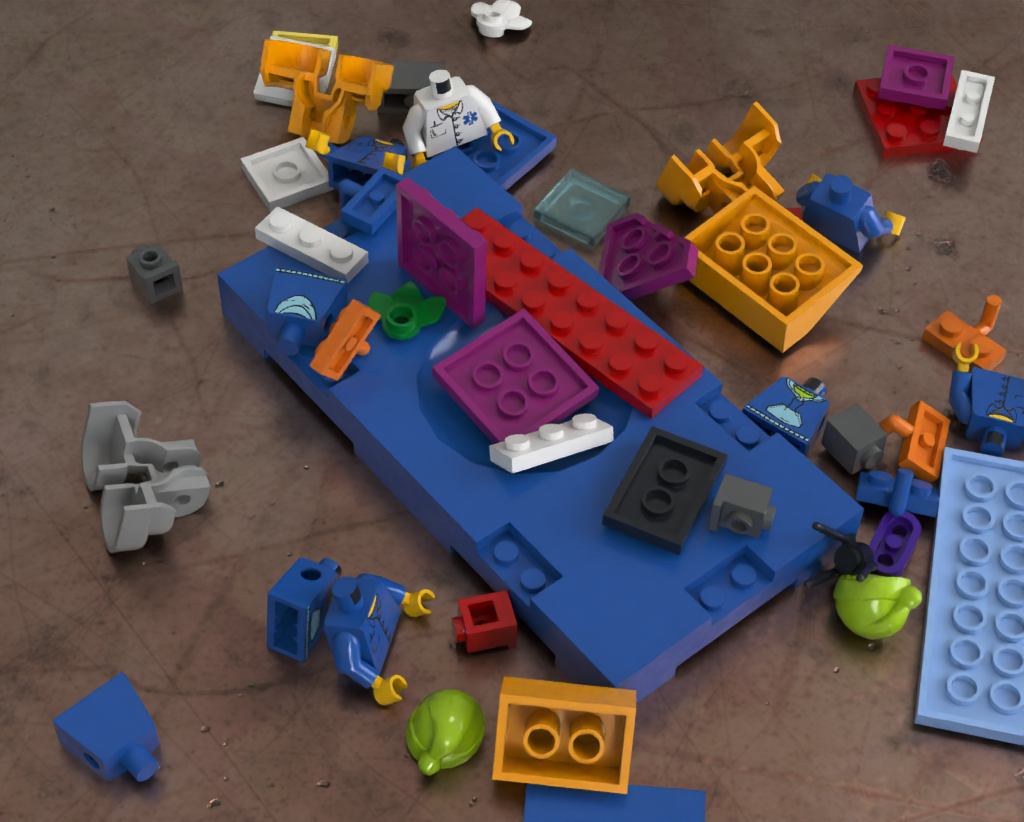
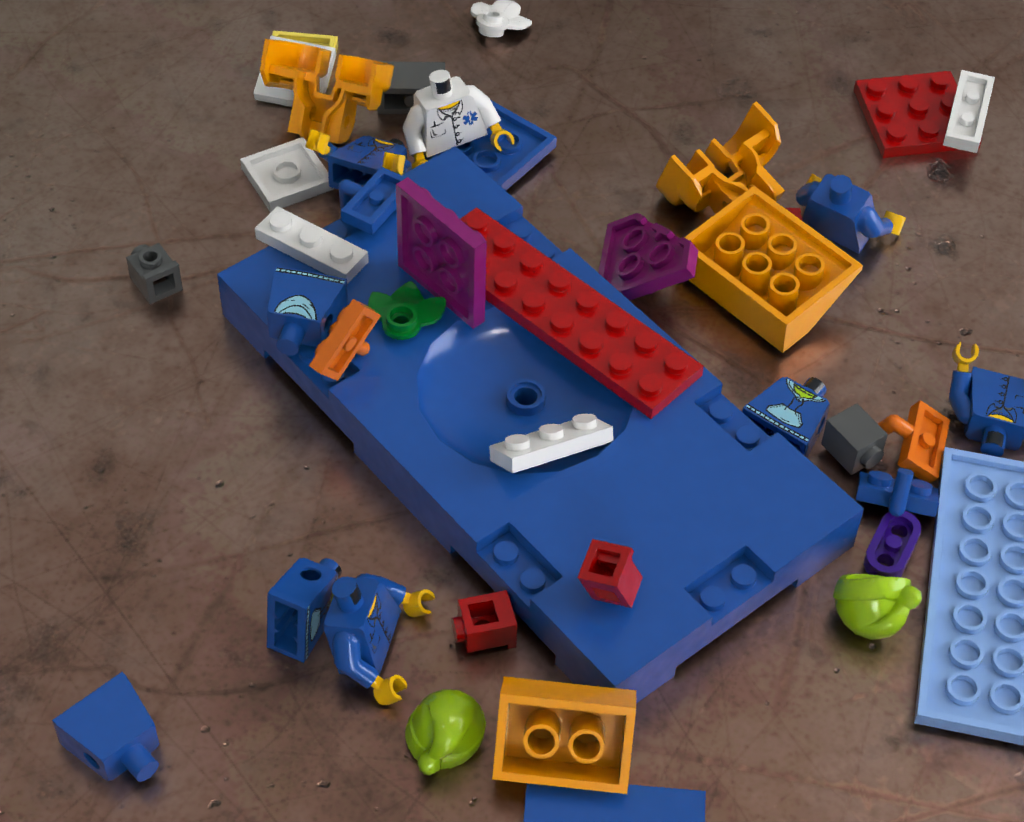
(172, 471): light grey piece -> none
(515, 379): magenta plate -> none
(581, 207): clear light blue tile -> none
(610, 573): none -> red brick
(665, 490): black plate -> none
(742, 507): dark grey brick -> none
(849, 559): black plant -> none
(916, 77): magenta plate -> none
(949, 330): orange plate -> none

